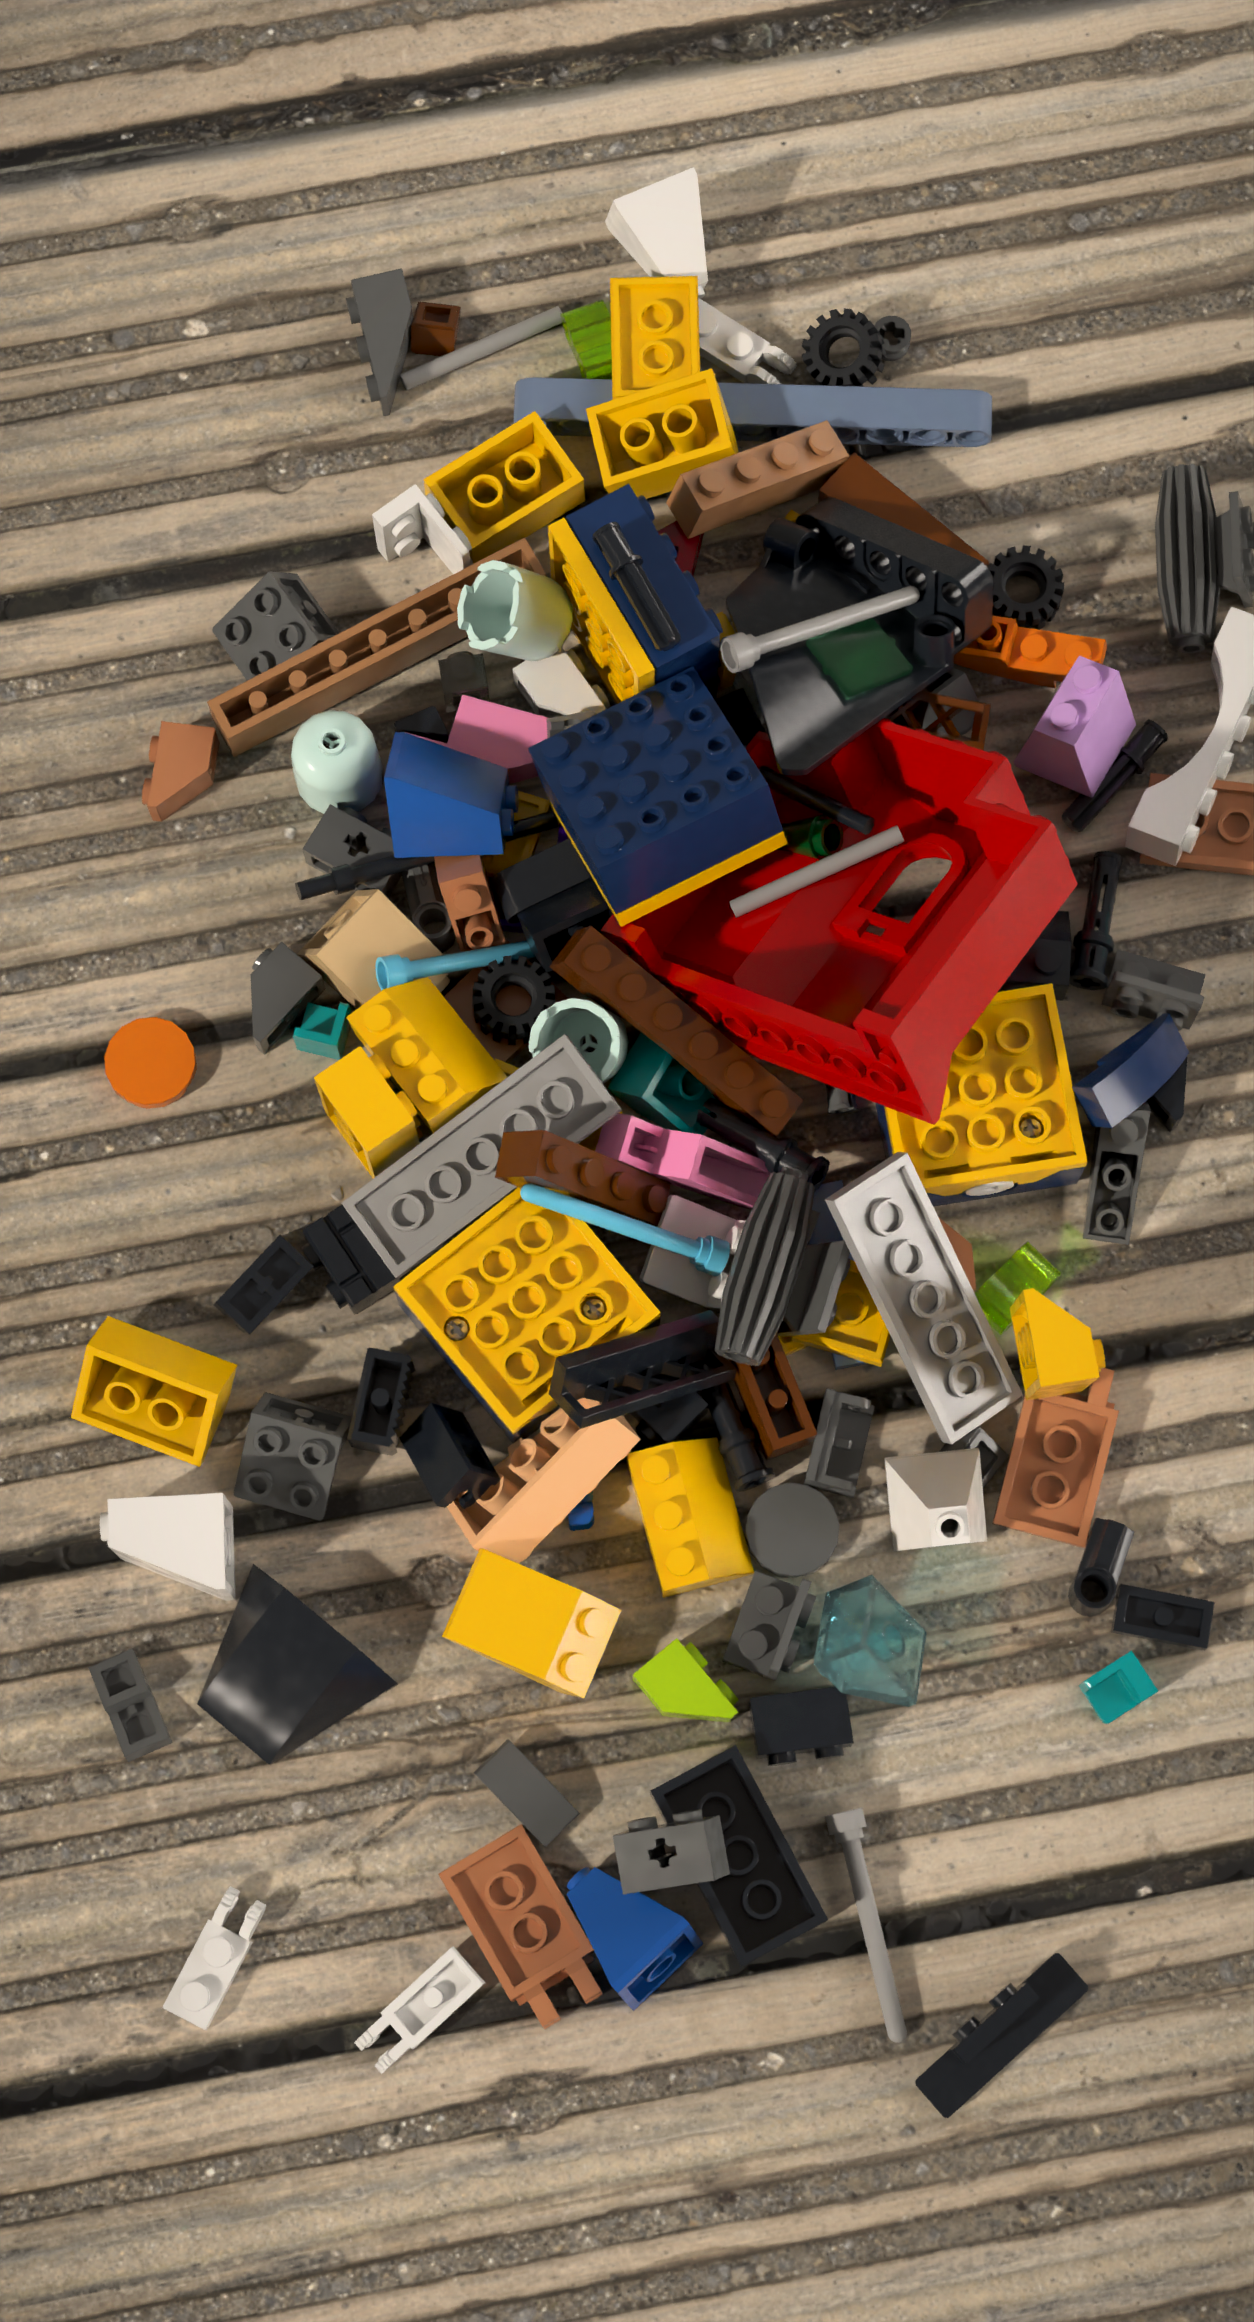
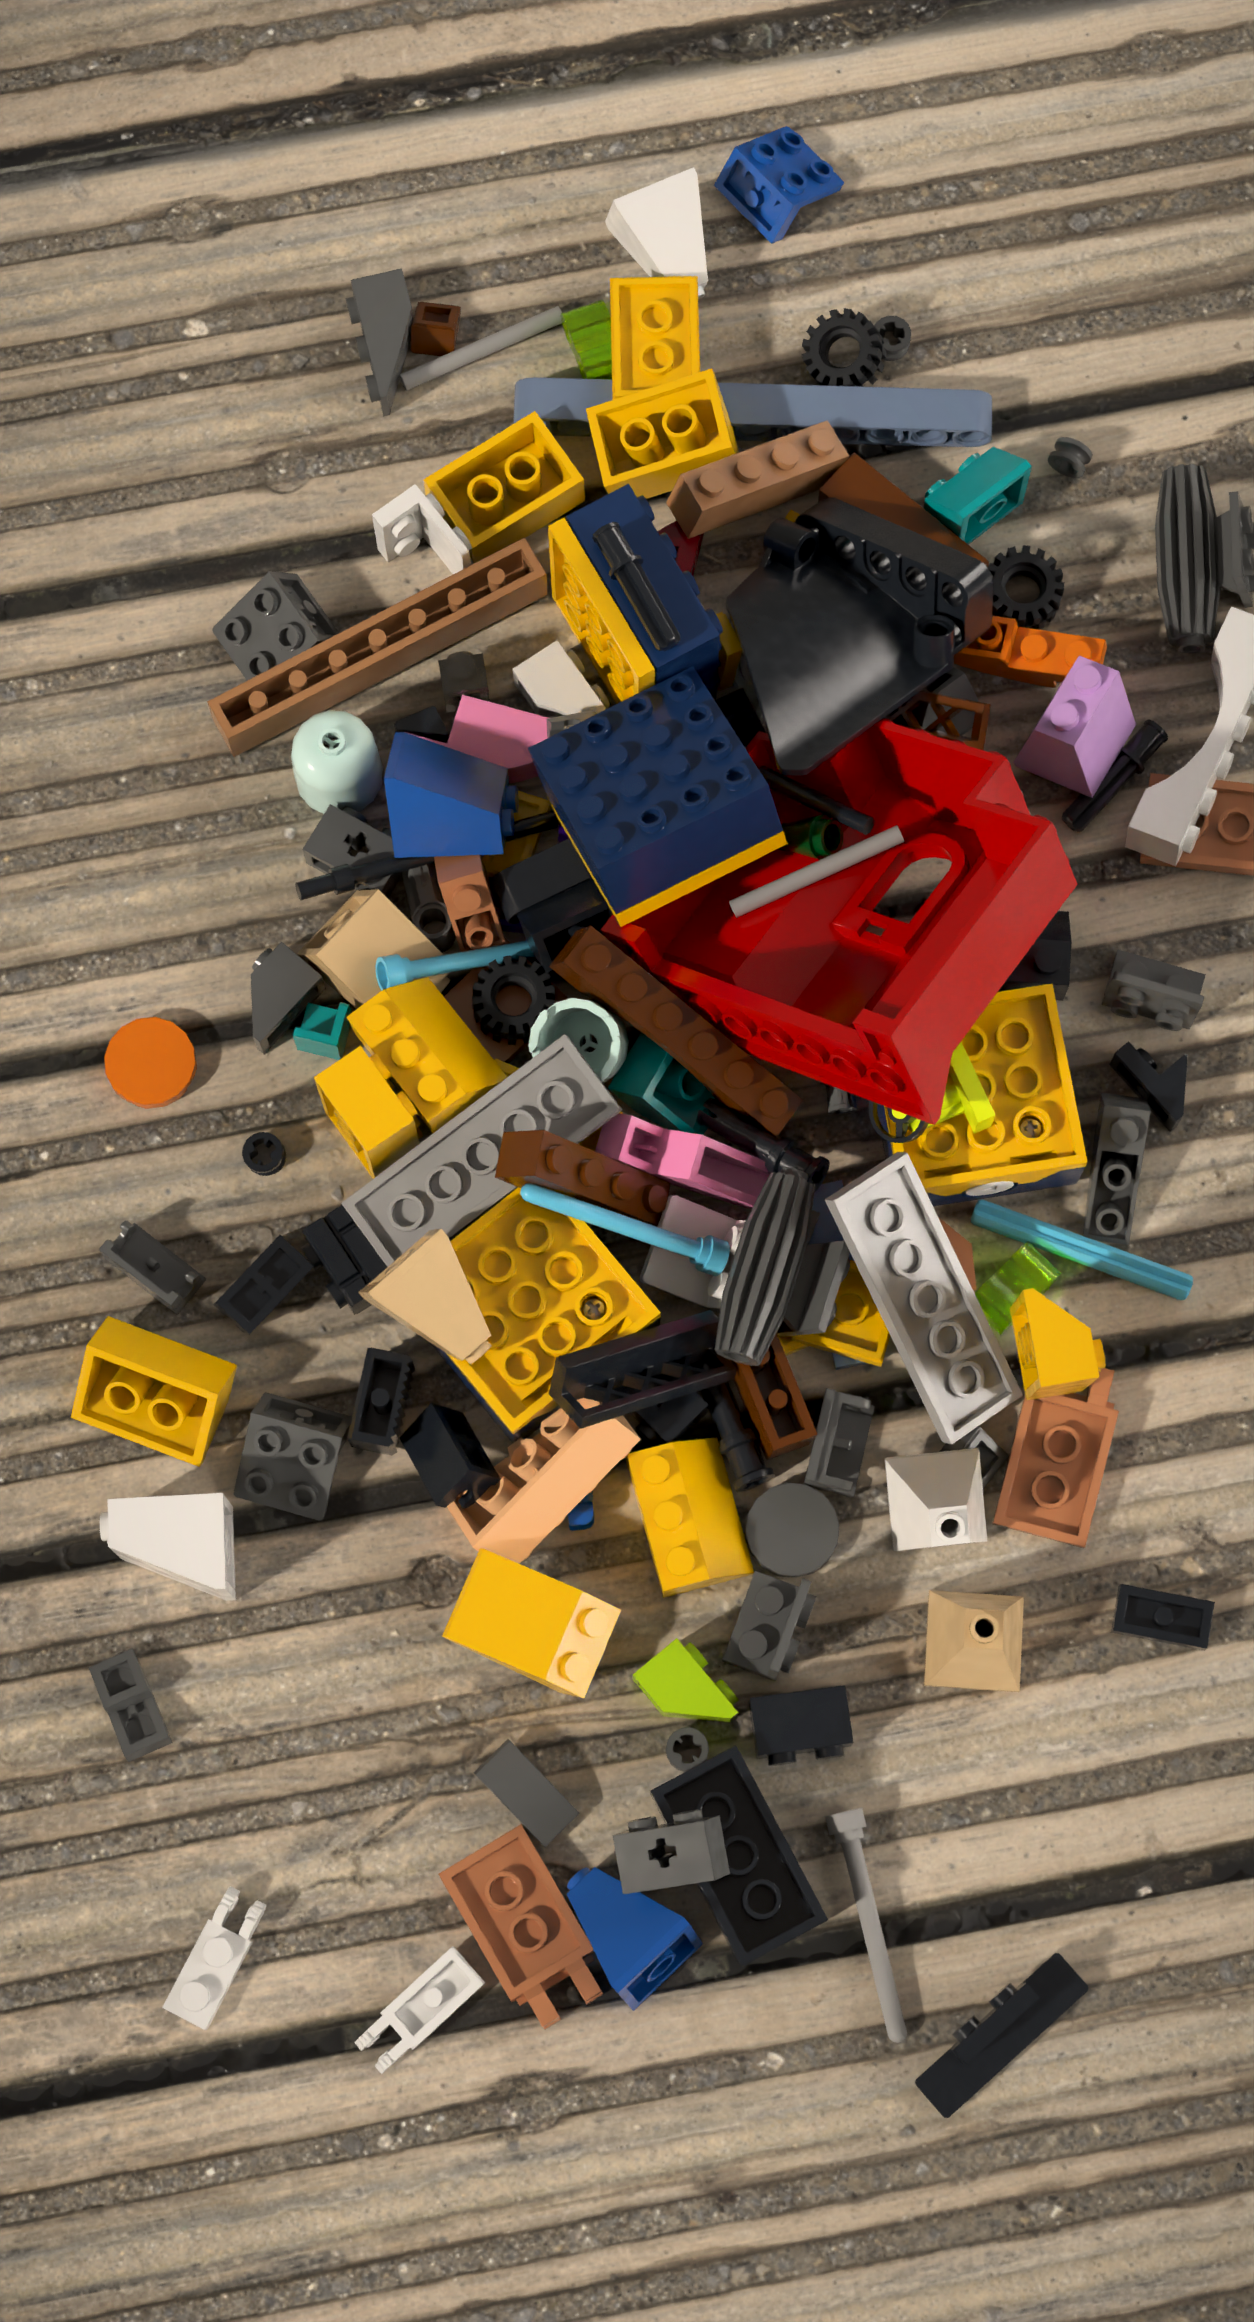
(152, 1267): none -> dark grey hinge
(182, 768): nougat slope -> none
(250, 1151): none -> black bush
(285, 1672): black wedge -> none
(432, 1297): none -> tan slope
(515, 612): light aqua cylinder -> none
(698, 1740): none -> dark grey bush
(738, 348): white hinge -> none
(742, 650): light grey piece -> none
(774, 179): none -> blue bracket
(859, 656): clear green piece -> none
(870, 1644): clear light blue slope -> none
(959, 1655): none -> tan slope
(961, 1096): none -> neon yellow piece
(980, 493): none -> teal slope
(1070, 457): none -> dark grey bush
(1082, 1249): none -> medium azure axle
(1096, 942): black pin -> none
(1101, 1564): black piece -> none
(1118, 1688): teal panel -> none
(1131, 1073): dark blue slope -> none

